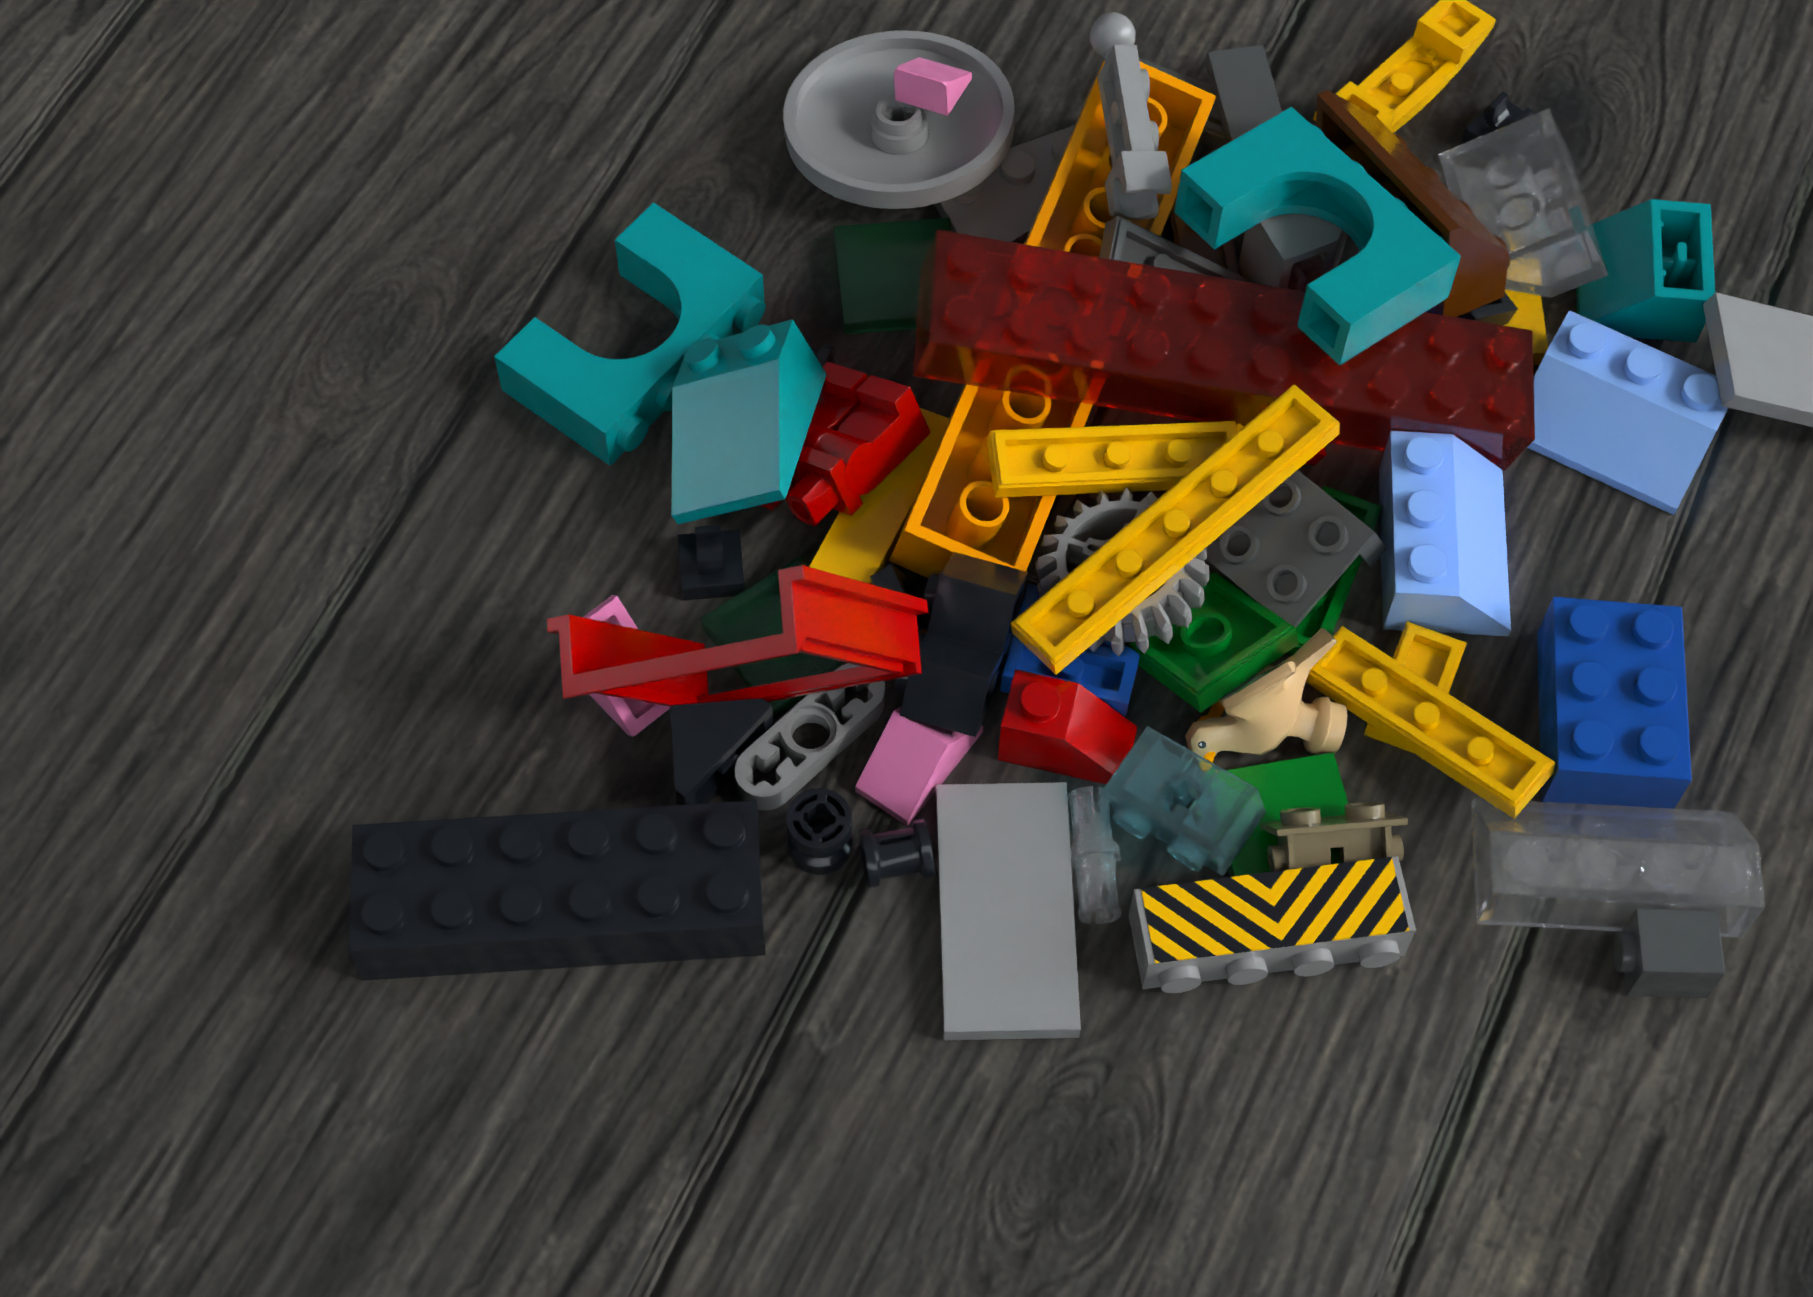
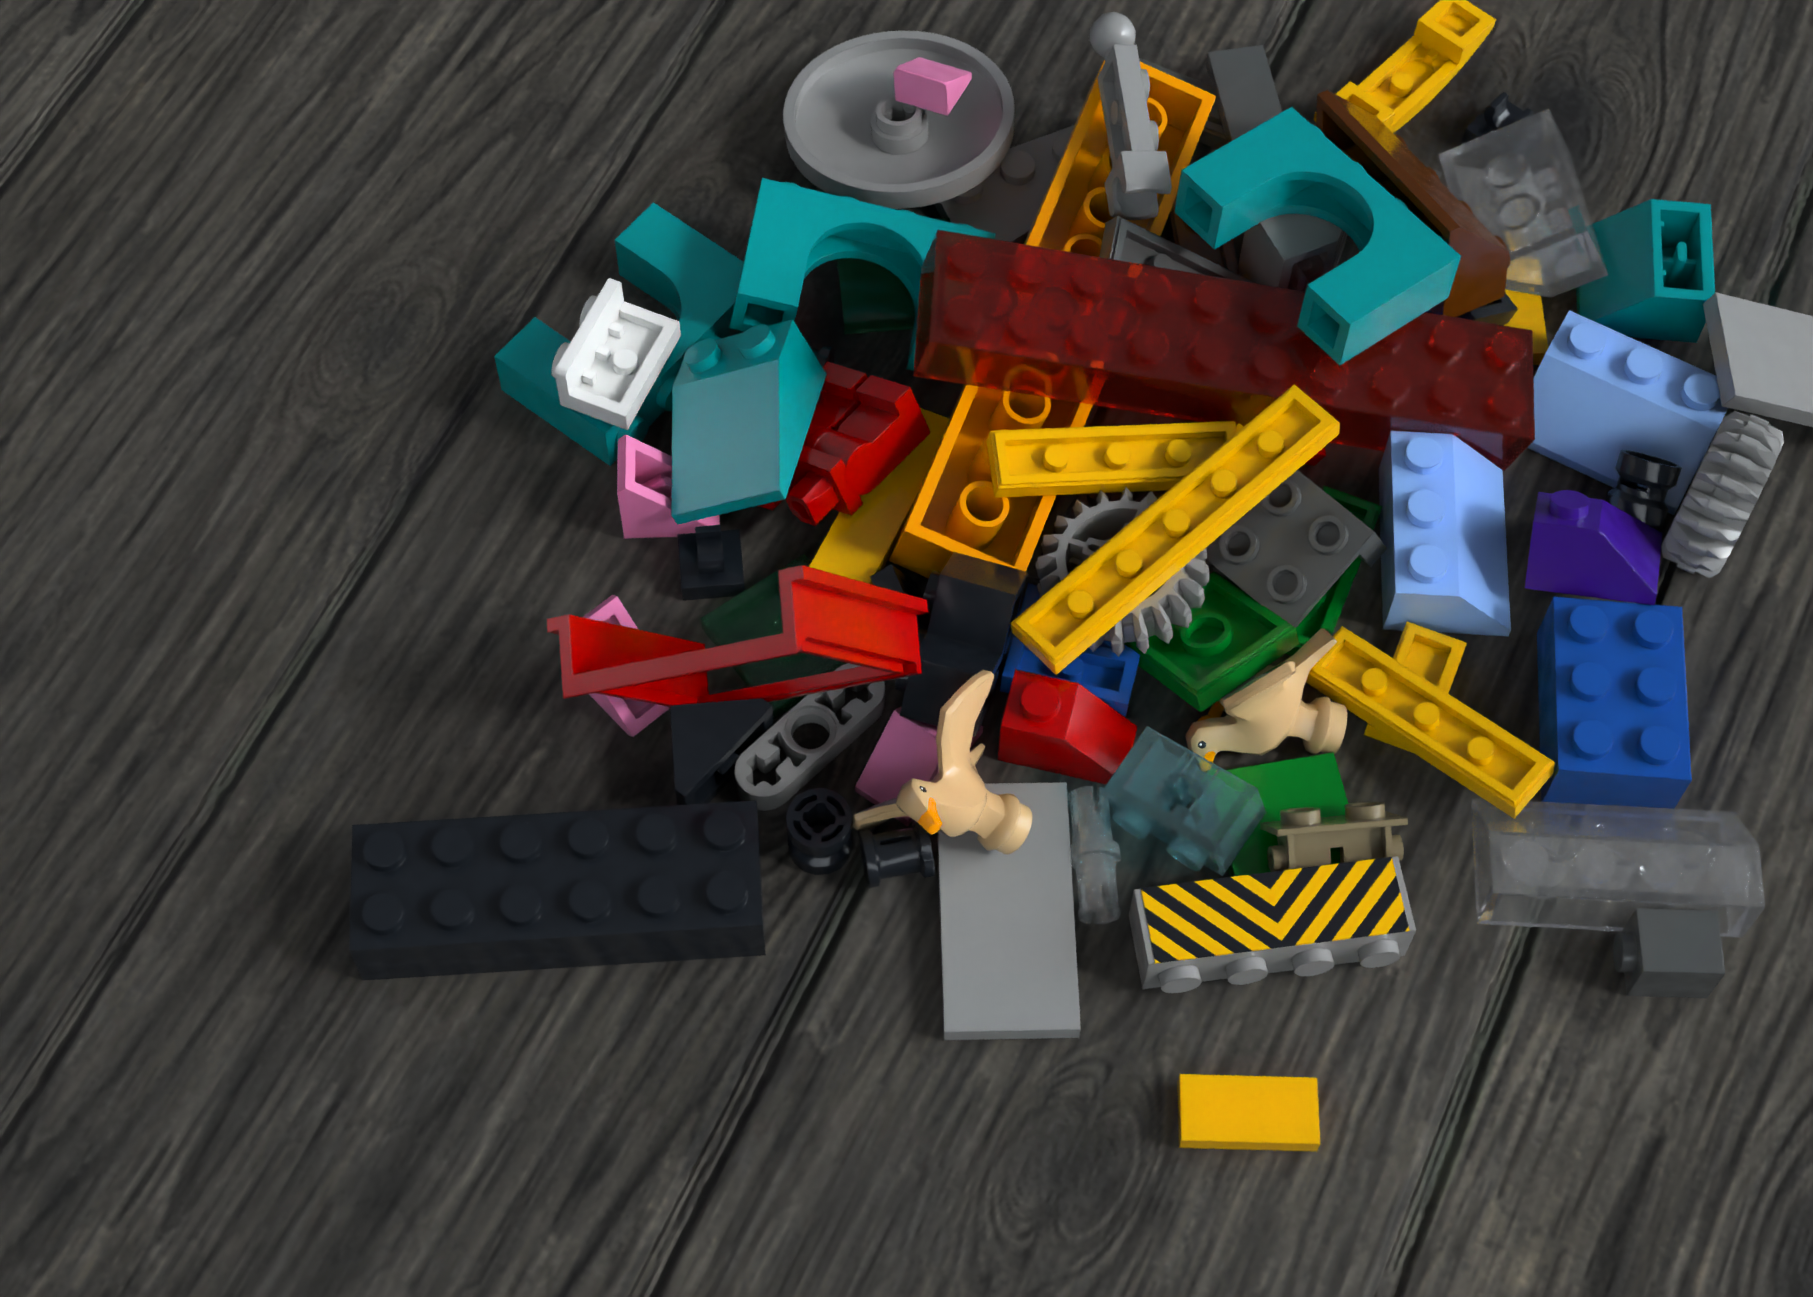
(613, 357): none -> white bracket
(646, 493): none -> bright pink slope
(804, 228): none -> teal arch
(957, 795): none -> tan animal
(1248, 1112): none -> yellow tile
(1592, 550): none -> dark purple slope
(1640, 501): none -> black wheel
(1722, 494): none -> light grey gear

